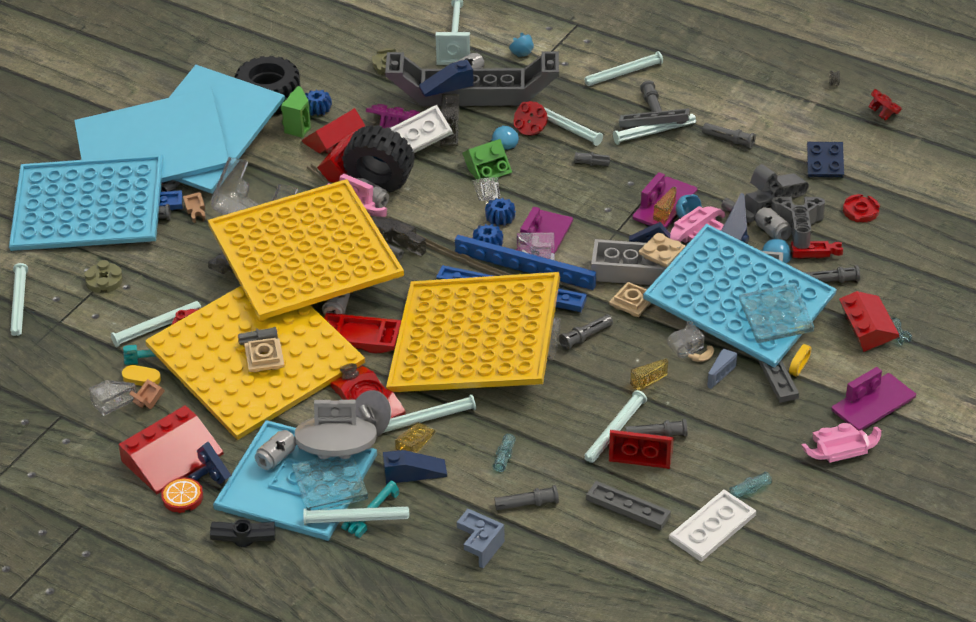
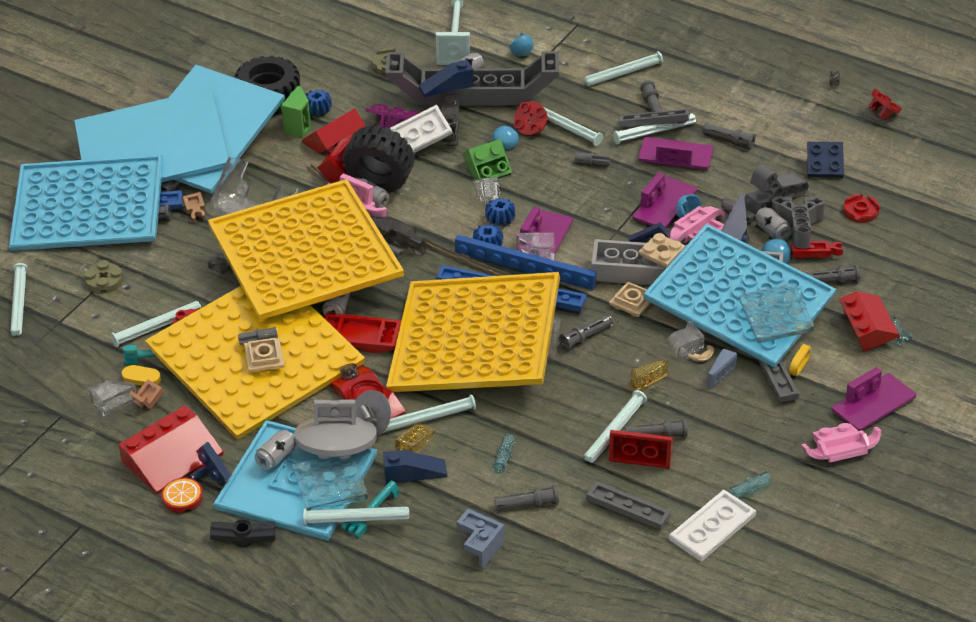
(664, 206): slope -> none
(676, 153): none -> magenta bracket

